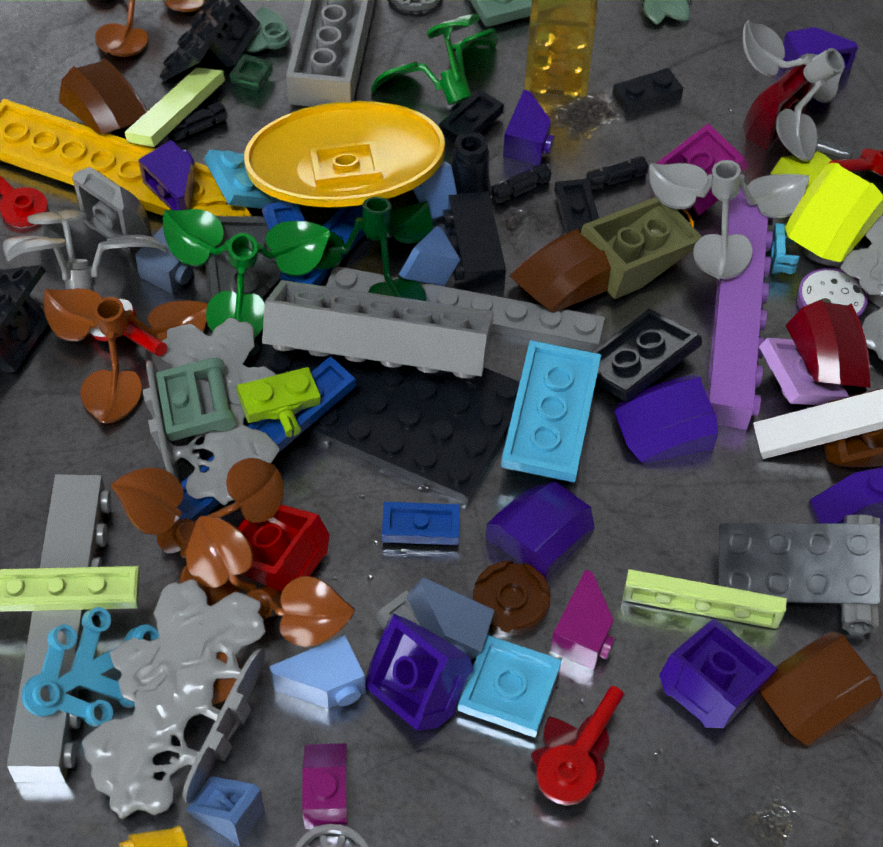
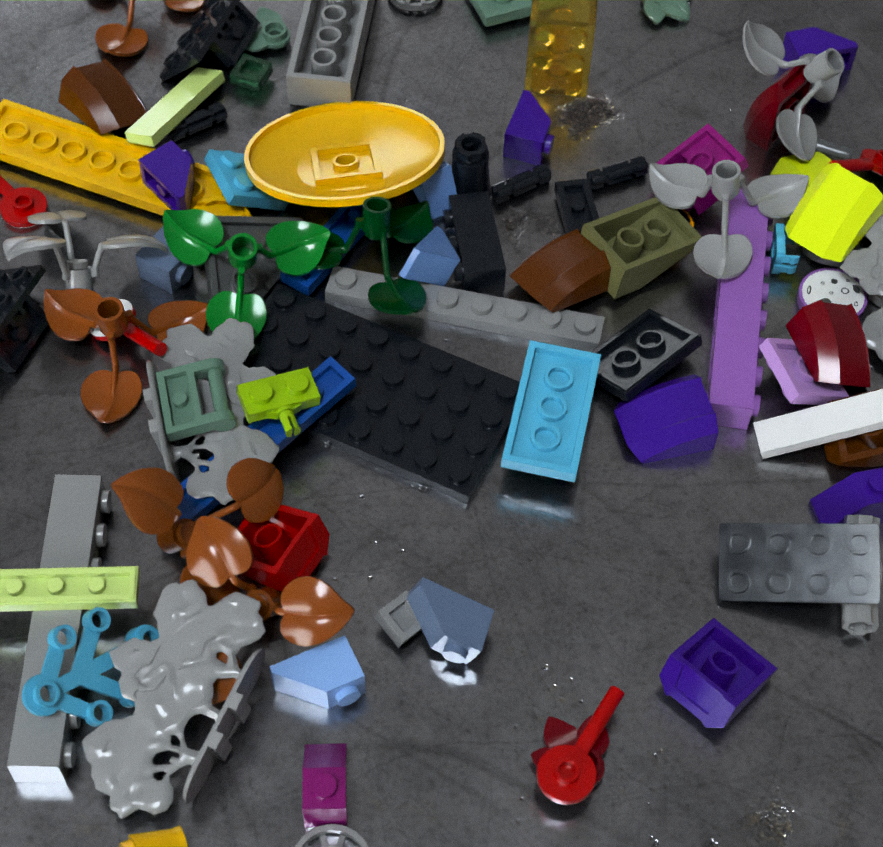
(110, 207): light grey slope -> none
(228, 807): medium blue slope -> none
(281, 212): blue plate -> none
(378, 328): light grey brick -> none
(417, 673): dark purple slope -> none
(420, 523): blue plate -> none
(453, 80): green plant -> none
(472, 115): black plate -> none
(510, 686): medium azure plate -> none
(517, 596): reddish brown tile -> none
(542, 527): dark purple slope -> none
(585, 625): magenta slope -> none
(647, 90): black plate -> none
(704, 599): yellowish green tile -> none
(821, 688): reddish brown slope -> none

